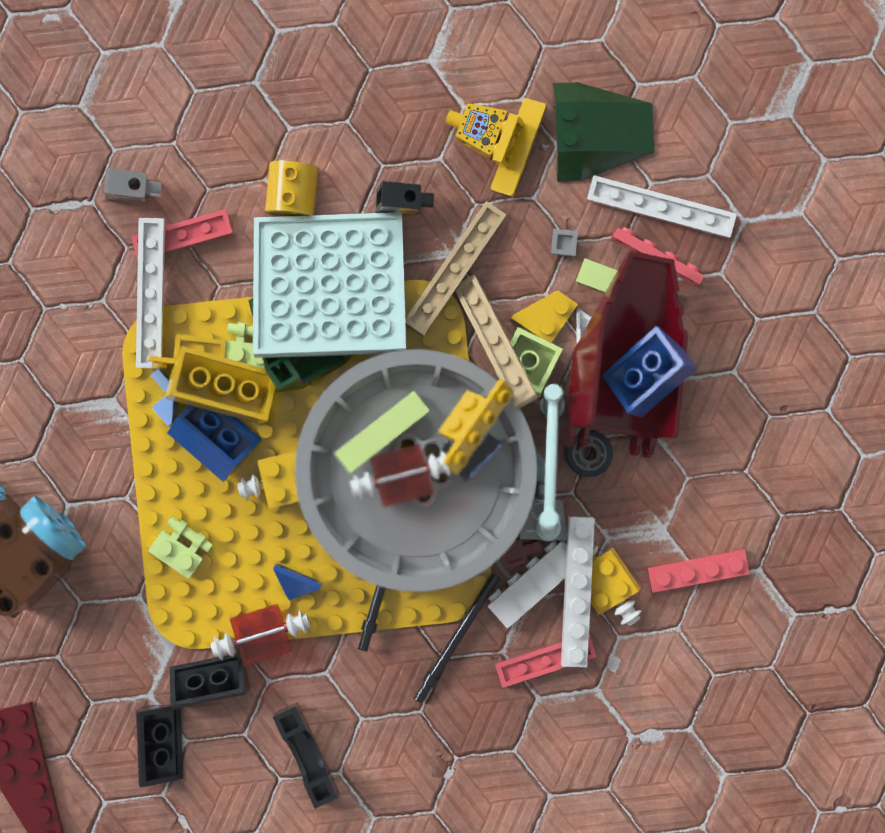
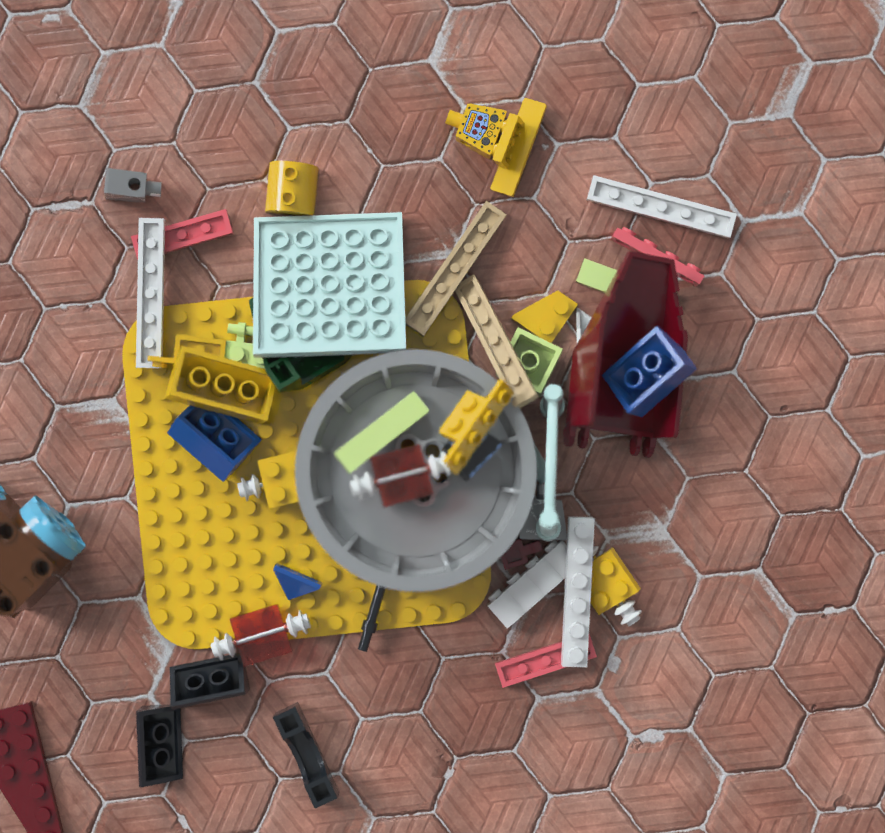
(164, 408): light blue slope -> none
(177, 554): yellowish green plate -> none
(391, 198): black torso -> none
(431, 678): black bar -> none
(564, 243): light grey plate -> none
(598, 130): dark green wedge -> none
(598, 464): wheel -> none
(698, 570): coral plate -> none

